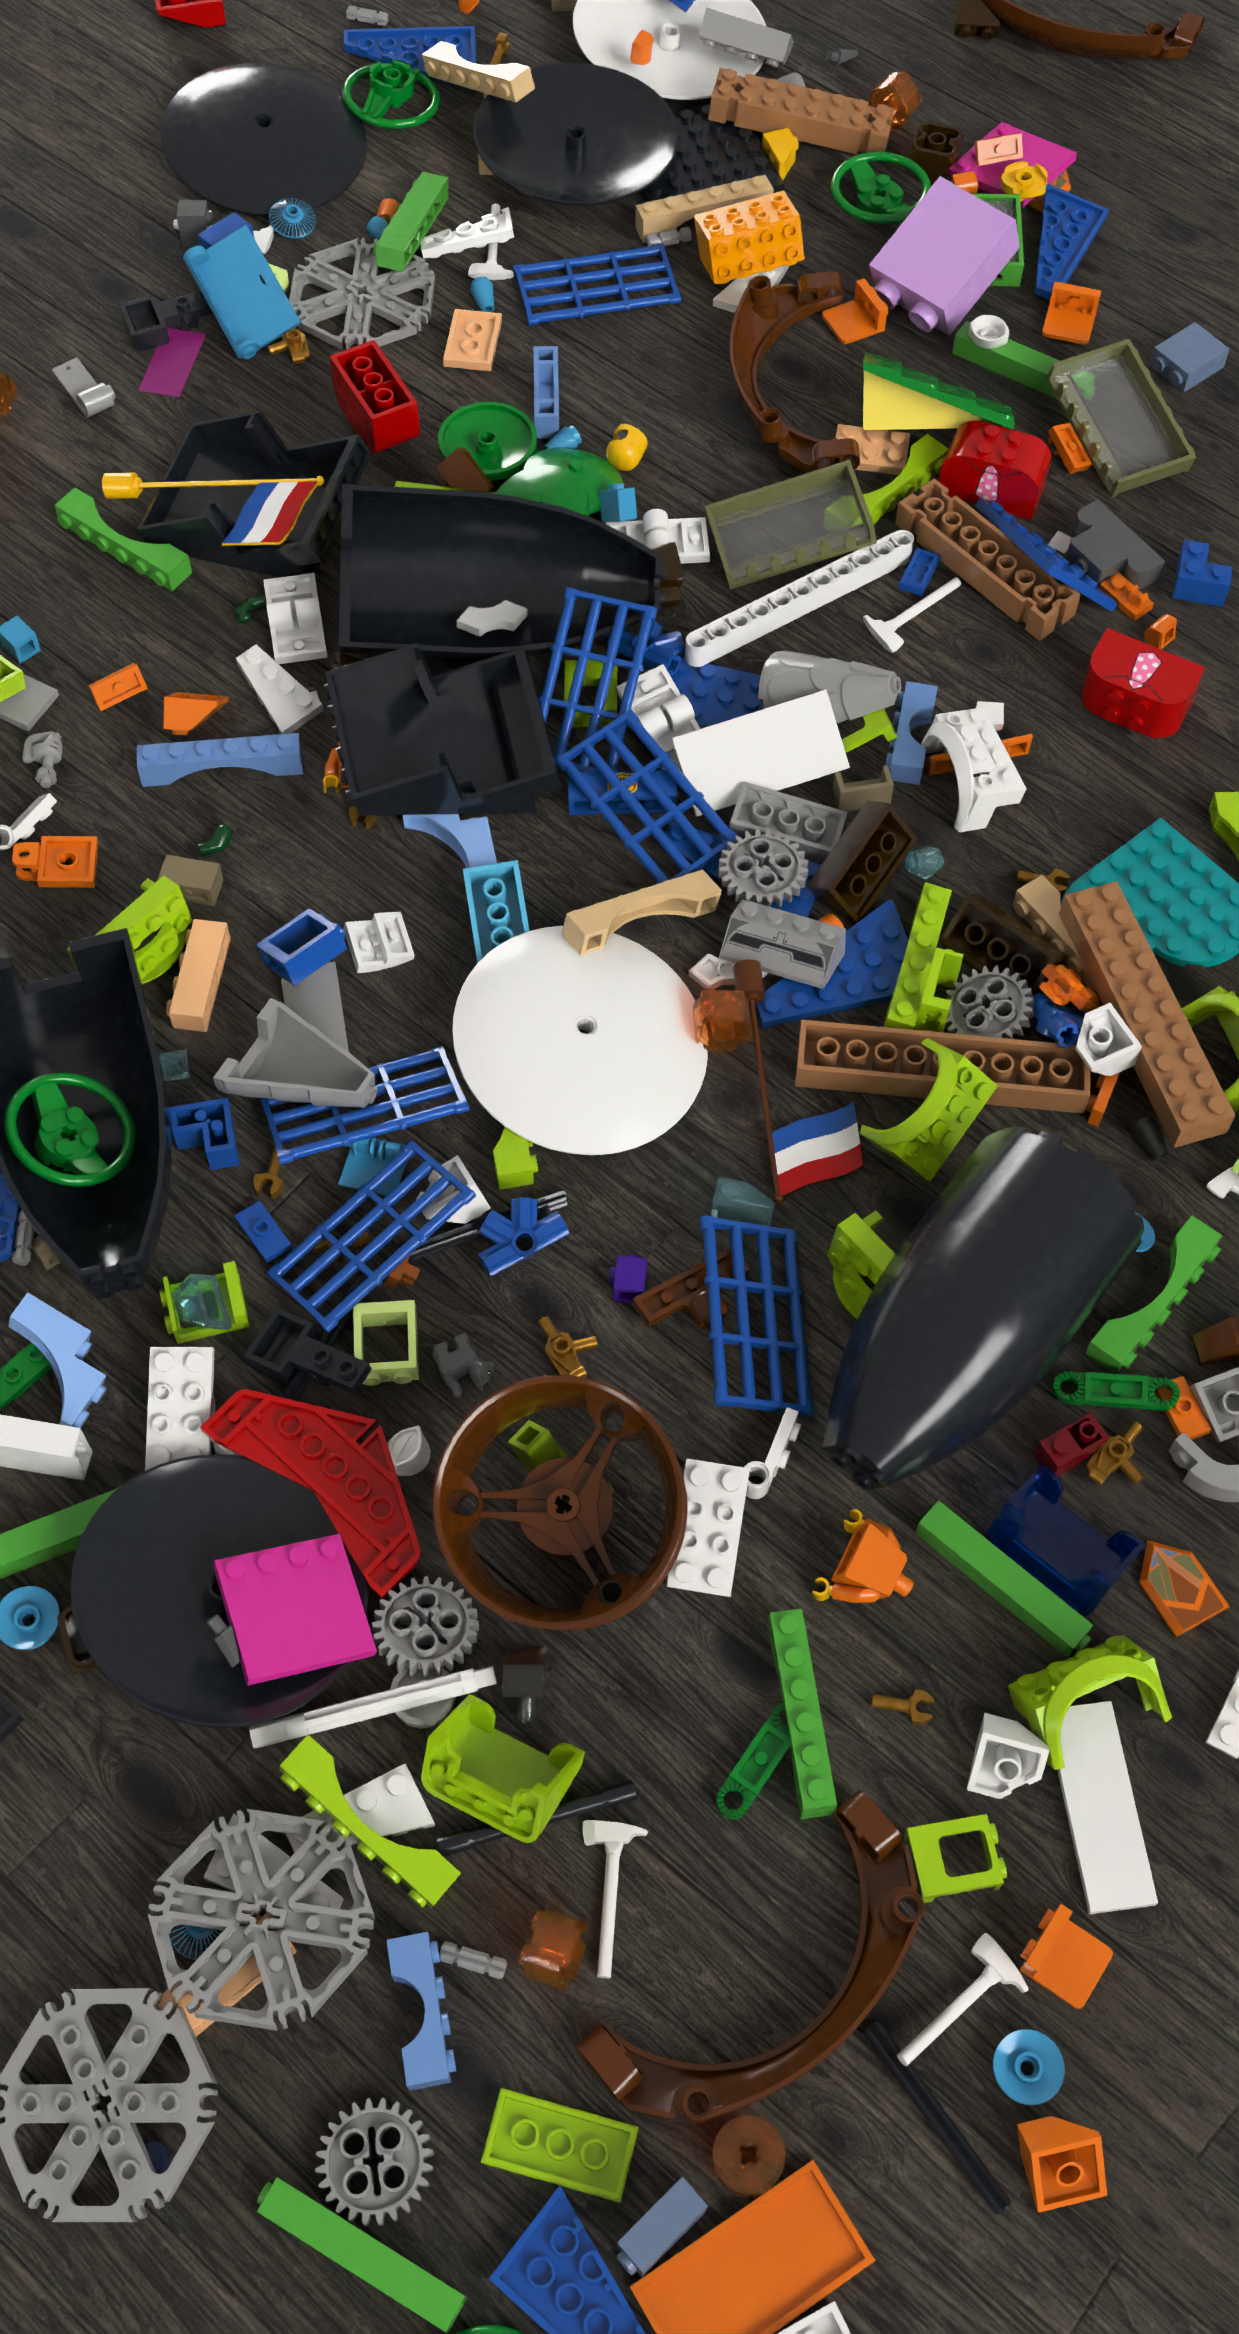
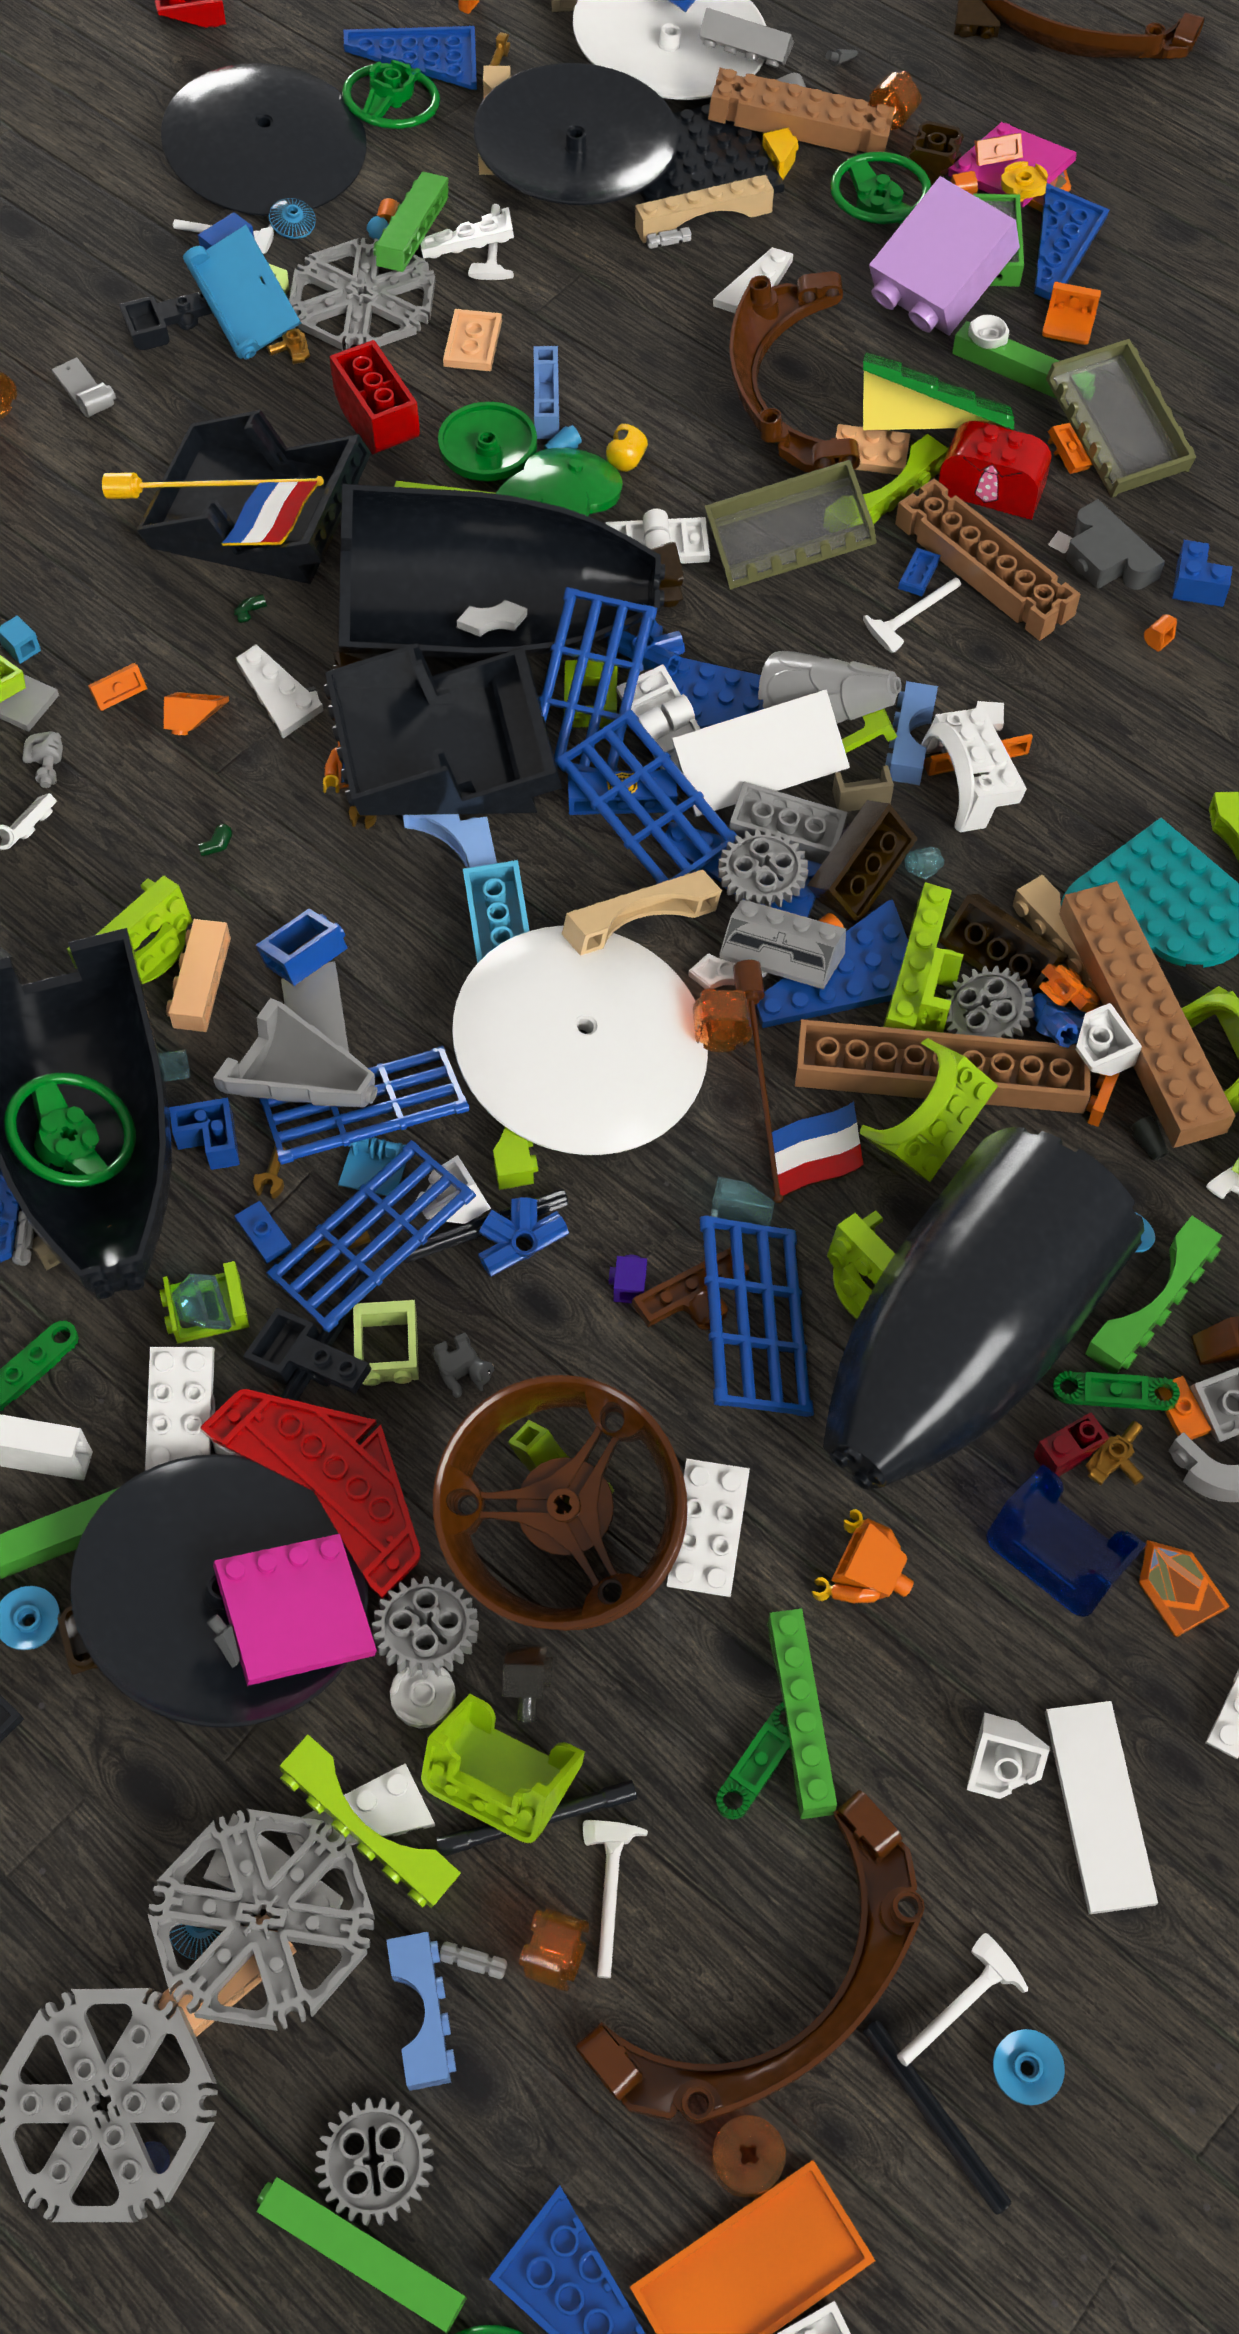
(47, 859): orange plate -> none
(62, 1344): light blue arch -> none
(160, 562): bright green arch -> none
(172, 363): magenta sticker -> none
(192, 219): dark grey brick -> none
(197, 879): dark tan panel -> none
(268, 753): medium blue arch -> none
(295, 618): white plate -> none
(367, 15): light grey axle -> none
(371, 1706): white piece -> none
(378, 942): white slope -> none
(403, 1274): dark orange tile -> none
(409, 1451): white hat -> none
(463, 472): reddish brown slope -> none
(483, 294): dark azure cone -> none
(504, 81): tan arch -> none
(560, 2145): lime tile -> none
(563, 1350): pearl gold piece -> none
(578, 295): blue door -> none
(618, 503): dark azure brick -> none
(642, 48): orange brick -> none
(660, 2228): sand blue brick -> none
(749, 237): light orange brick -> none
(777, 1456): white plate -> none
(798, 598): white beam -> none
(859, 317): orange bracket -> none
(906, 1705): pearl gold bar -> none
(929, 1865): lime window -> none
(1004, 1580): bright green brick -> none
(1044, 554): blue wing -> none
(1050, 1692): lime piece -> none
(1056, 876): pearl gold bar -> none
(1061, 2162): orange slope -> none
(1065, 1958): orange bracket -> none
(1127, 596): orange plate -> none
(1140, 685): red brick -> none
(1189, 357): sand blue brick -> none

